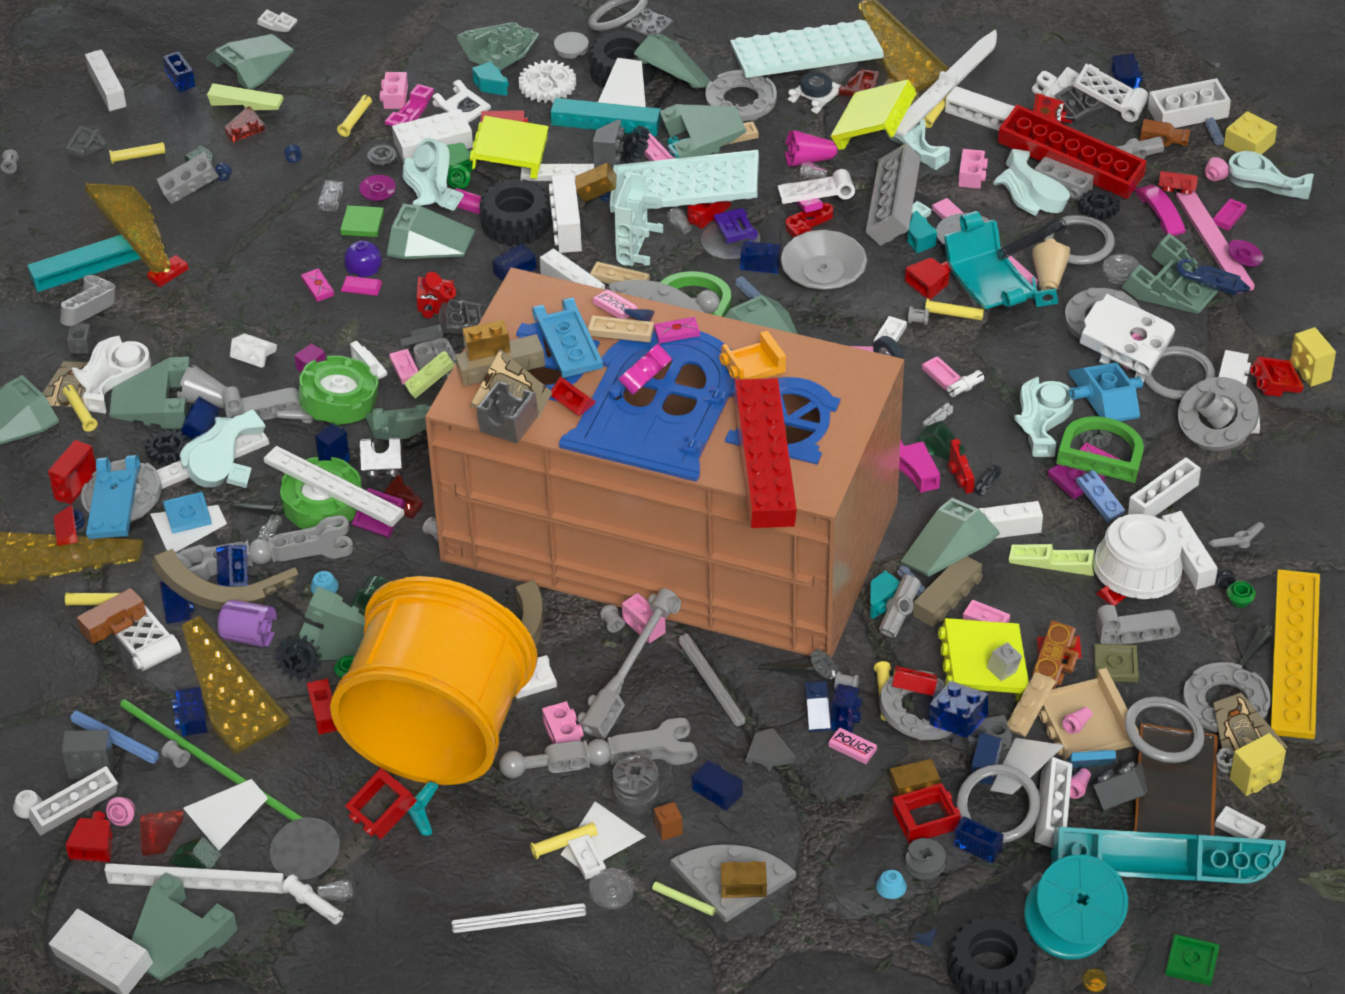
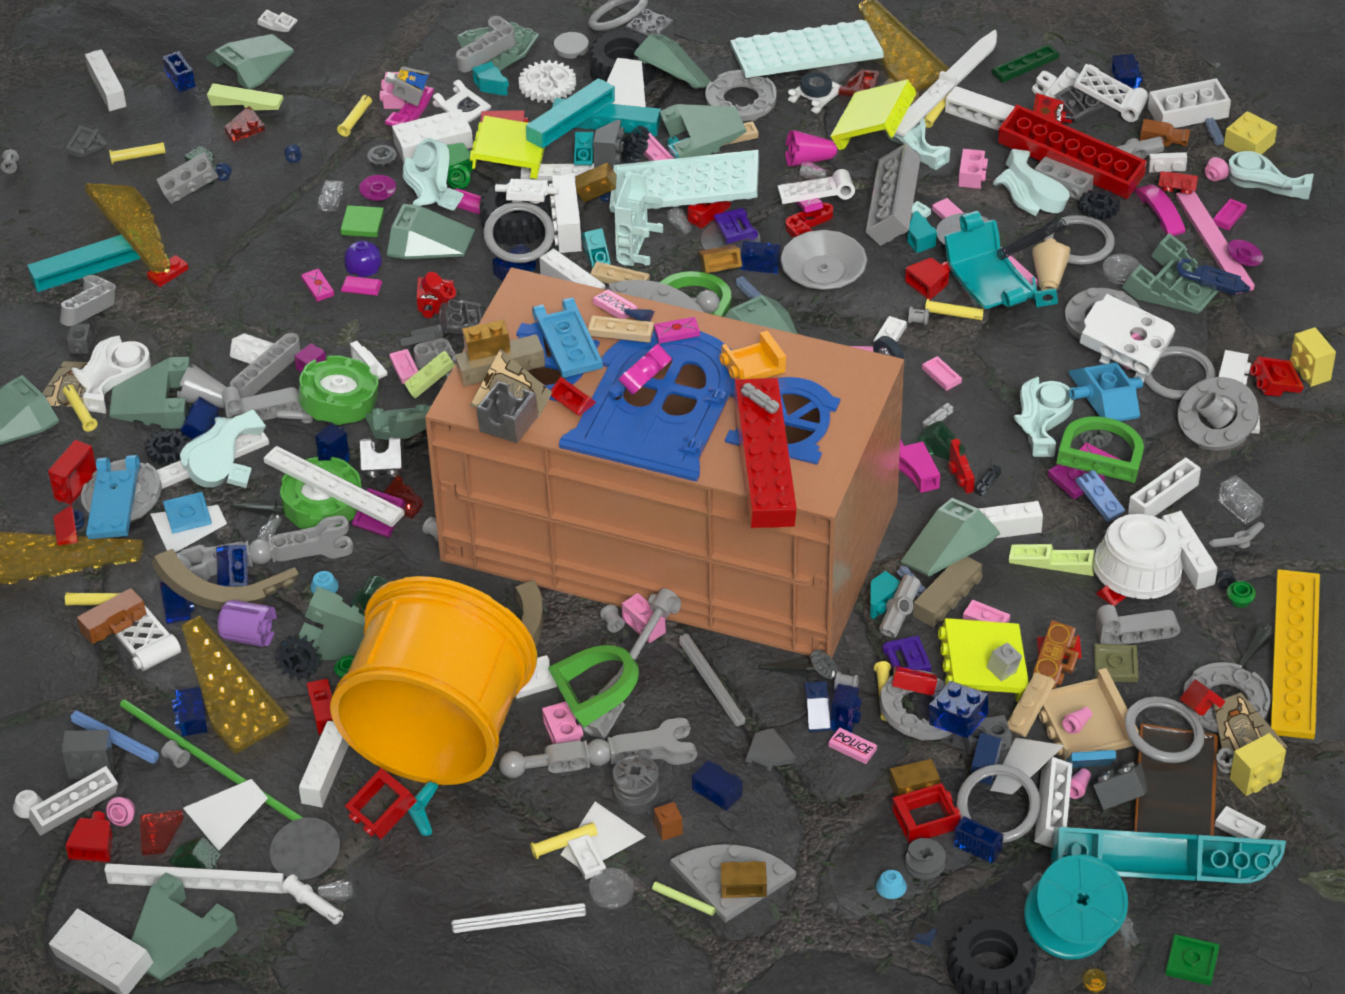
(267, 365): none -> light grey beam
(323, 766): none -> white brick
(408, 84): none -> torso
(500, 38): none -> light grey beam
(519, 258): none -> light grey wedge
(526, 190): none -> white plate
(570, 113): none -> teal brick
(584, 149): none -> teal slope
(595, 247): none -> teal slope
(601, 704): none -> bright green window
(720, 258): none -> pearl gold piece
(760, 398): none -> light grey axle
(912, 653): none -> dark purple plate
(965, 383): white pin -> none
(1025, 63): none -> dark green tile
(1127, 933): none -> clear pin
(1167, 162): none -> white plate
(1201, 698): none -> red panel
(1240, 499): none -> clear brick

